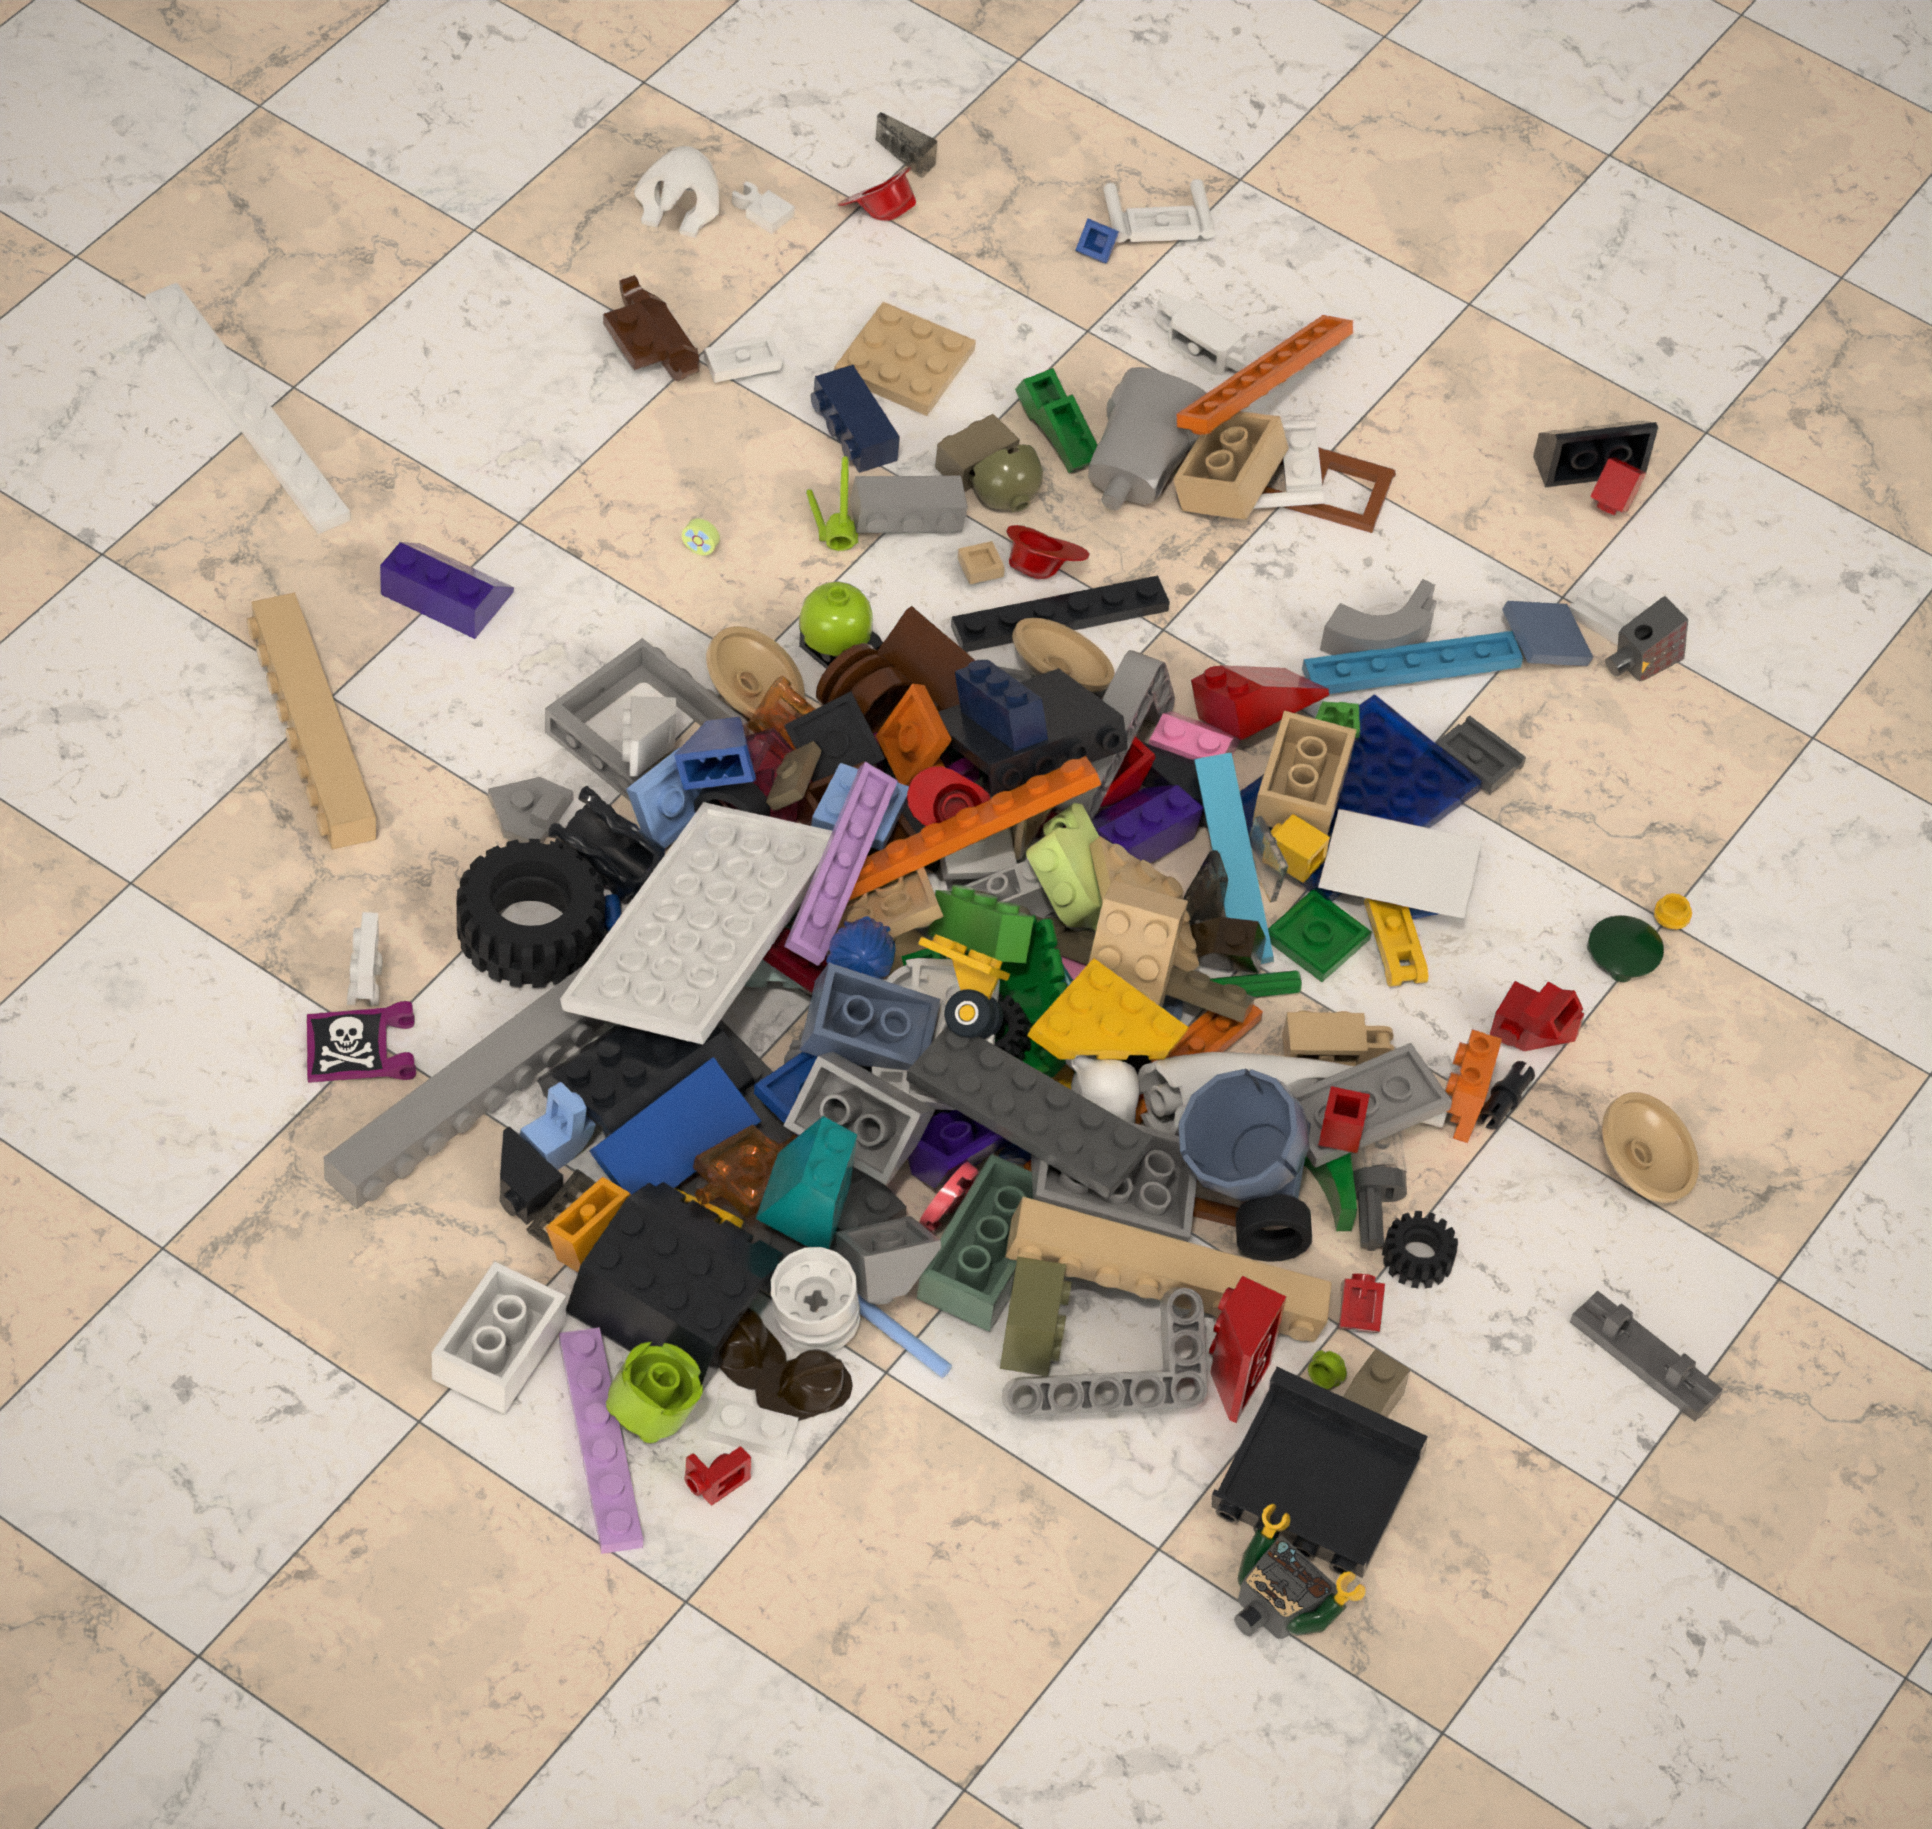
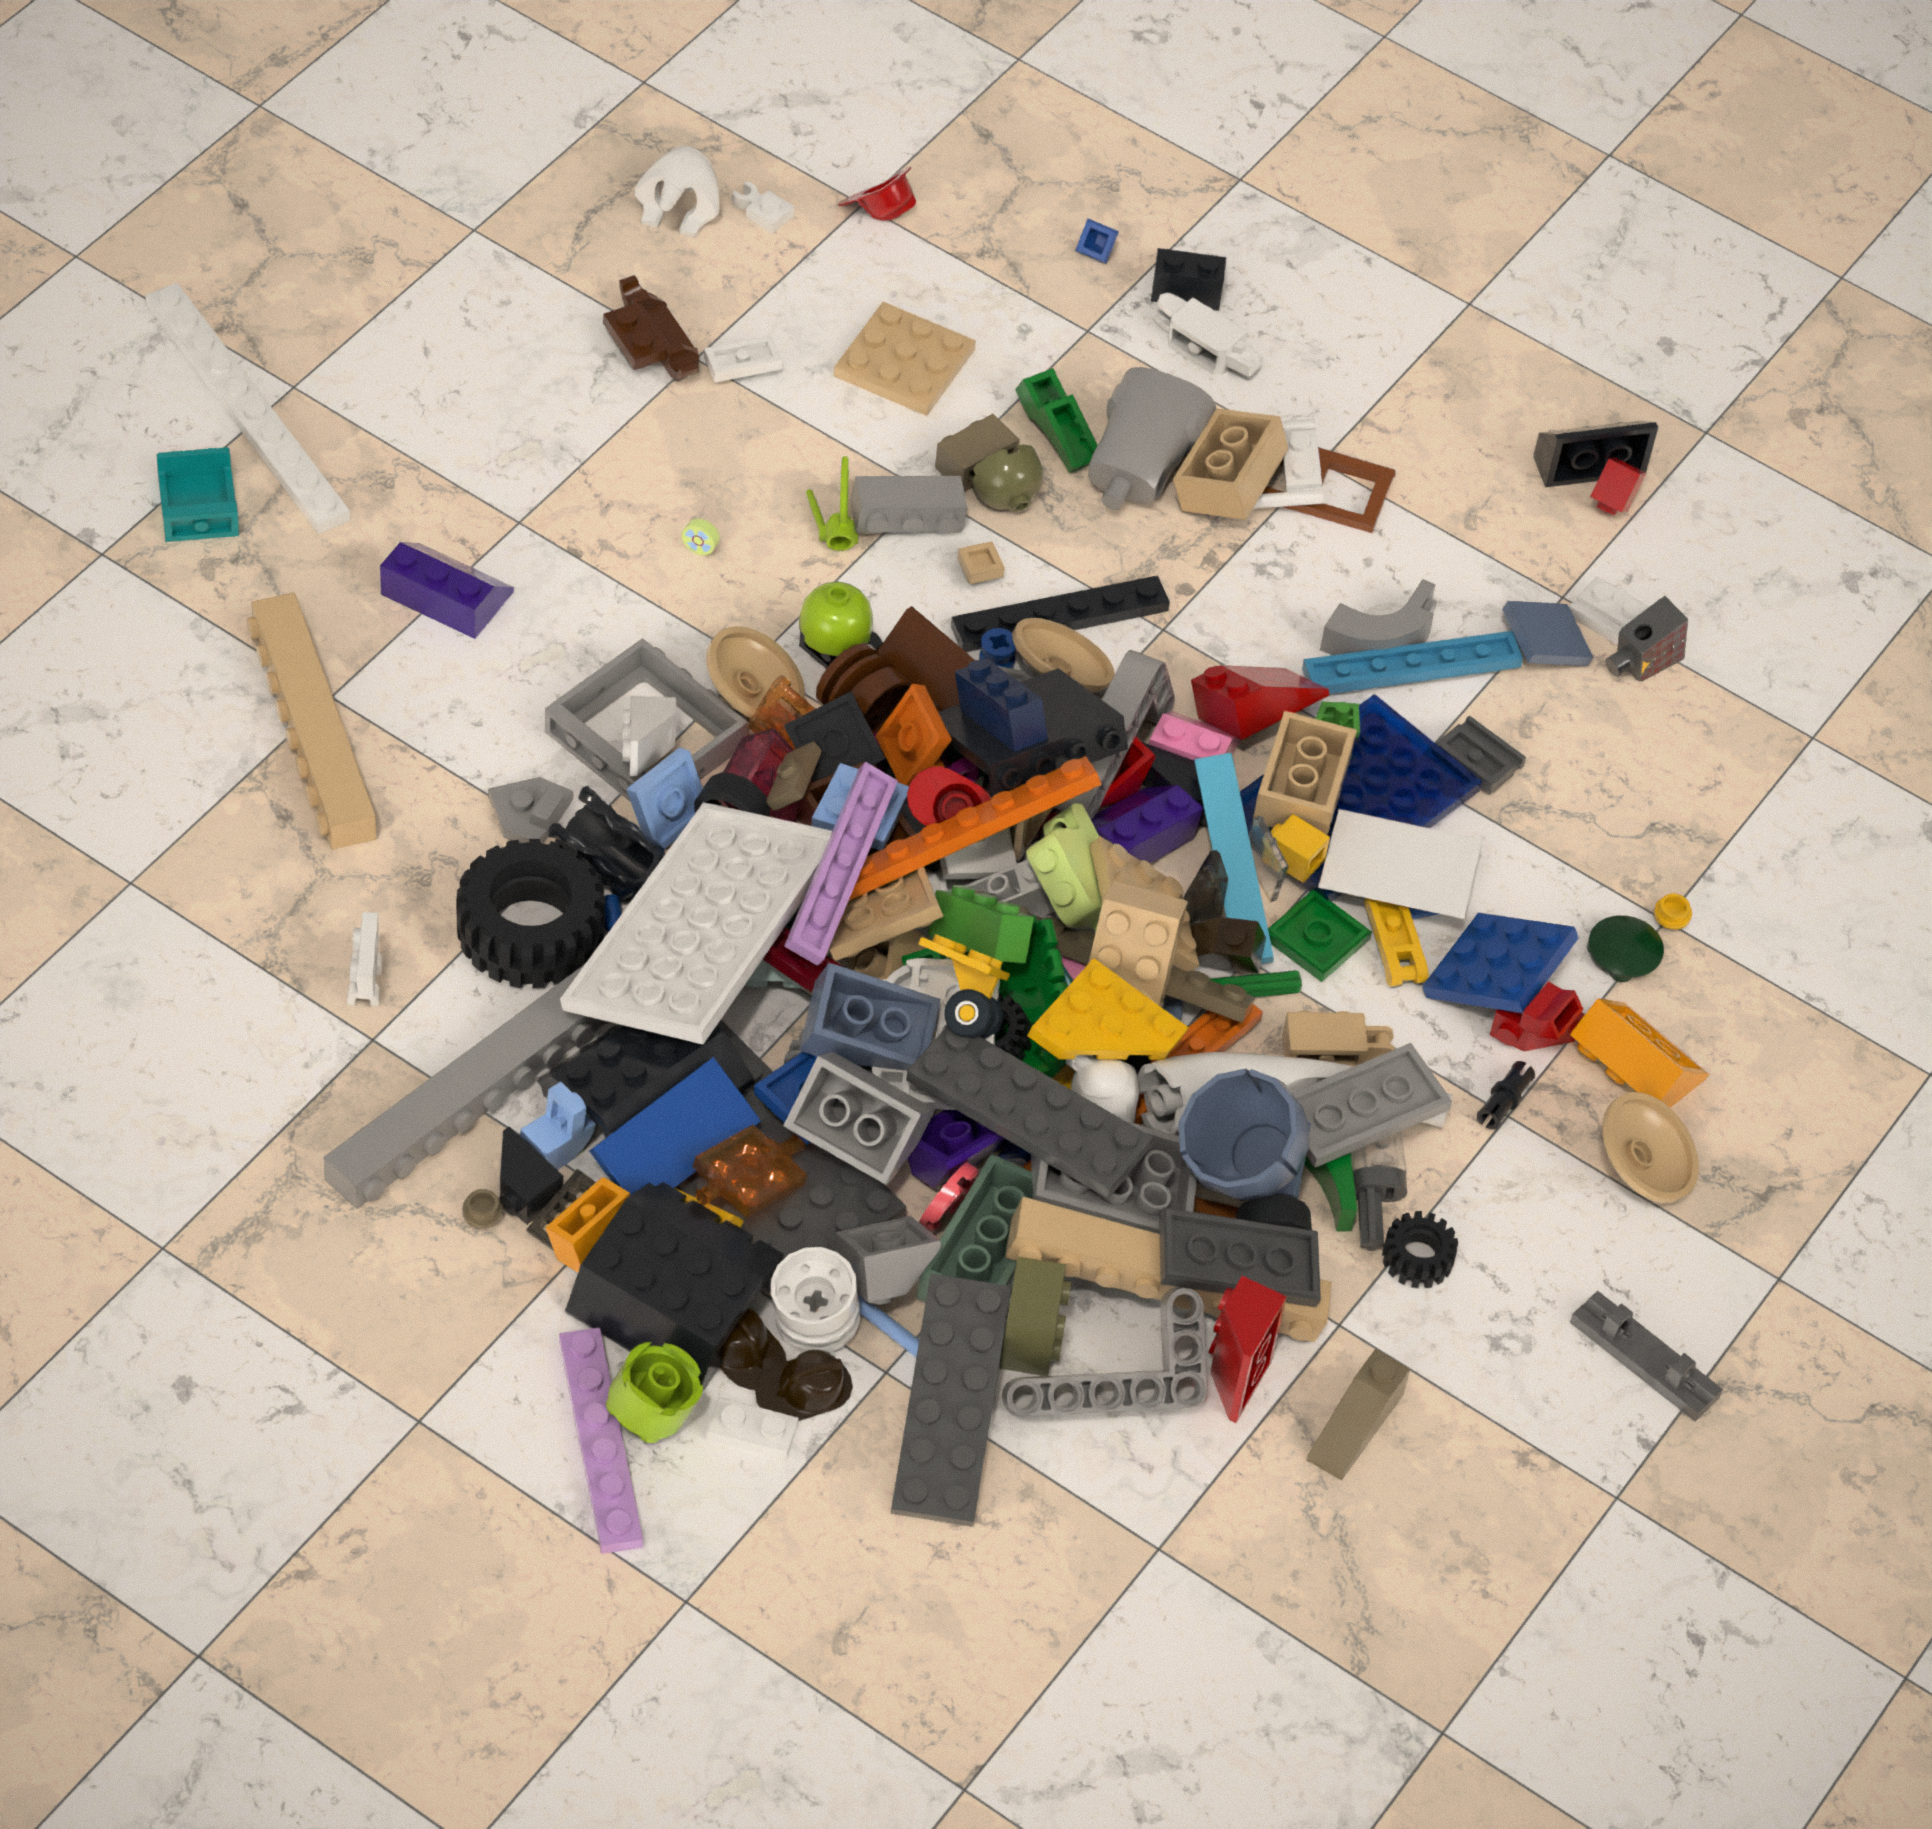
(197, 494): none -> teal panel
(355, 1044): flag -> none
(482, 1209): none -> dark tan plate
(499, 1337): white brick -> none
(715, 755): blue slope -> none
(722, 1476): red bracket -> none
(810, 1184): teal slope -> none
(855, 418): dark blue brick -> none
(863, 947): blue hair -> none
(907, 144): clear smoke slope -> none
(951, 1400): none -> dark grey plate
(1002, 641): none -> blue wheel
(1040, 554): red piece -> none
(1161, 222): white plate -> none
(1189, 276): none -> black slope
(1217, 1250): none -> dark grey tile
(1264, 374): orange plate -> none
(1285, 1588): torso -> none
(1325, 1466): black panel -> none
(1327, 1369): lime plate -> none
(1344, 1119): red brick -> none
(1361, 1303): red bracket -> none
(1471, 1083): orange plate -> none
(1500, 962): none -> blue plate
(1636, 1052): none -> light orange slope

